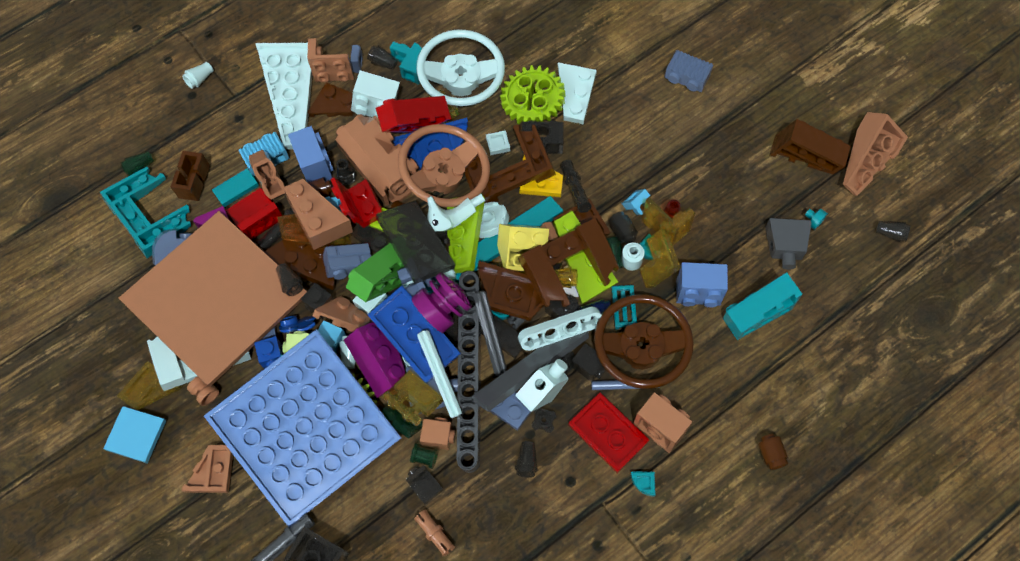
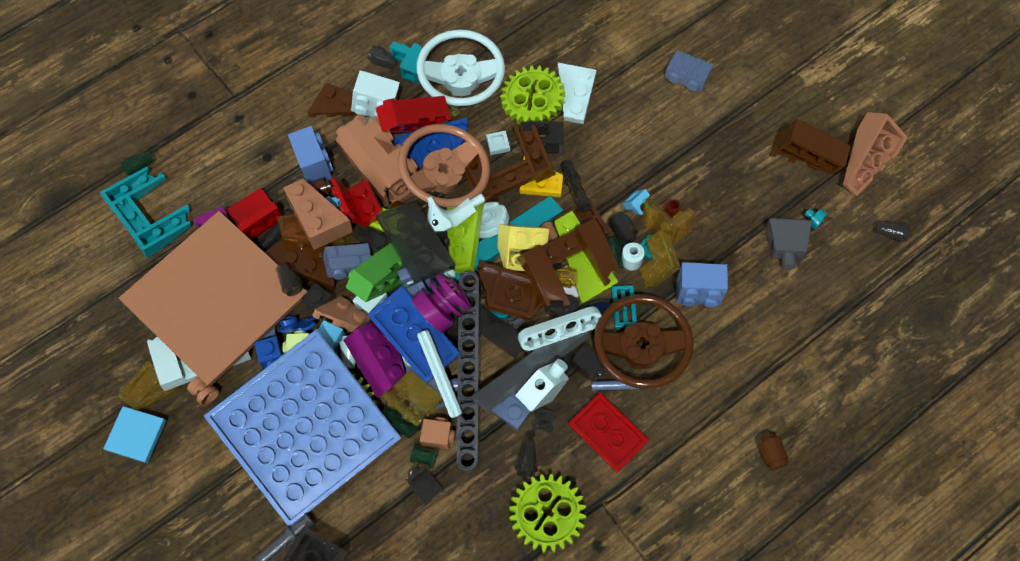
(166, 243): sand blue brick -> none
(194, 169): reddish brown piece -> none
(196, 75): light aqua cone -> none
(212, 472): nougat wing -> none
(235, 187): teal tile -> none
(266, 174): nougat brick -> none
(270, 144): medium azure brick -> none
(288, 84): light aqua wing -> none
(328, 67): nougat bracket -> none
(345, 172): clear smoke cone -> none
(356, 58): sand blue tile -> none
(434, 533): nougat pin -> none
(490, 332): dark grey axle -> none
(565, 525): none -> lime gear
(644, 482): teal tile -> none
(662, 422): nougat brick -> none
(762, 306): teal wedge -> none

